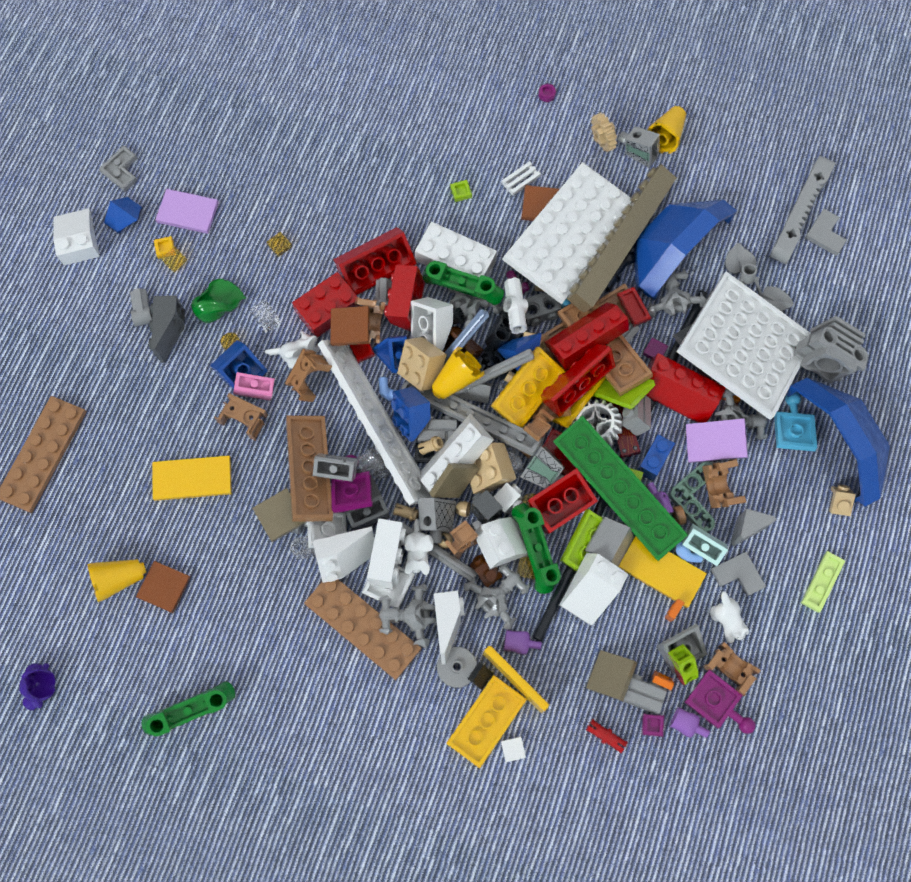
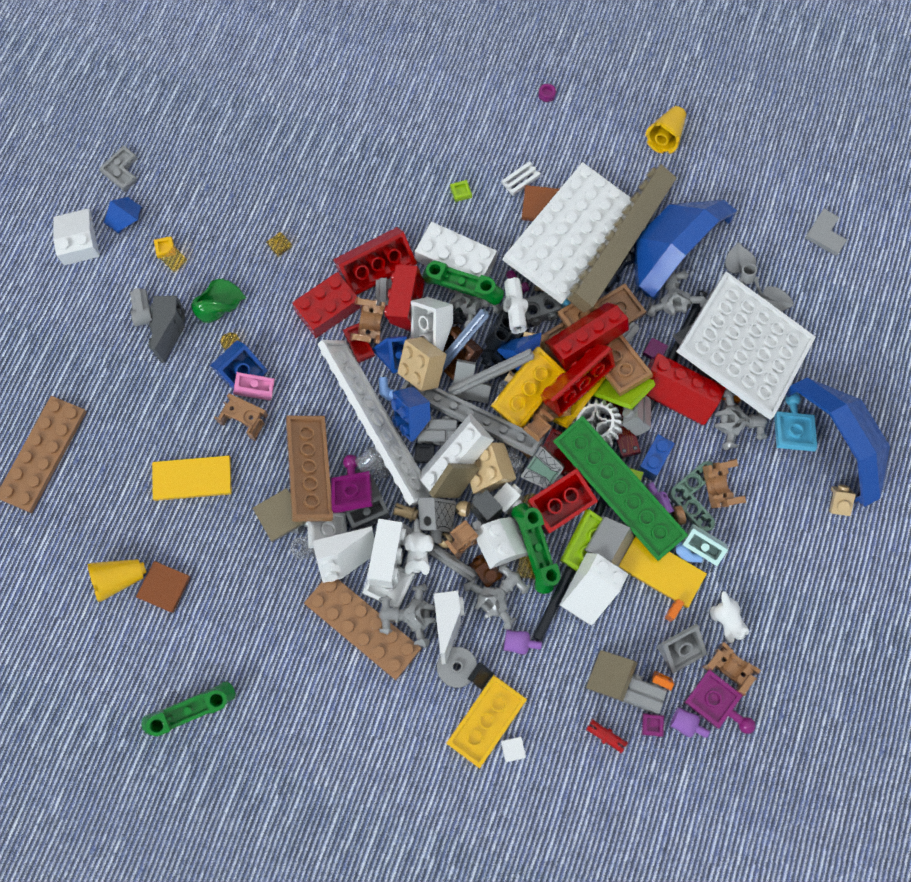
(36, 685): dark purple hair -> none
(187, 211): lavender tile -> none
(265, 316): clear brick -> none
(290, 351): white animal -> none
(306, 363): medium nougat piece -> none
(335, 467): light grey brick -> none
(349, 326): dark orange tile -> none
(433, 444): tan pin -> none
(456, 374): yellow cone -> none
(521, 685): yellow tile -> none
(604, 132): tan gear -> none
(633, 306): red tile -> none
(641, 145): light grey torso -> none
(684, 664): lime leg -> none
(716, 440): lavender tile -> none
(741, 569): light grey tile -> none
(749, 524): light grey slope -> none
(791, 231): light grey gear -> none
(822, 582): yellowish green tile -> none
(833, 350): light grey piece -> none

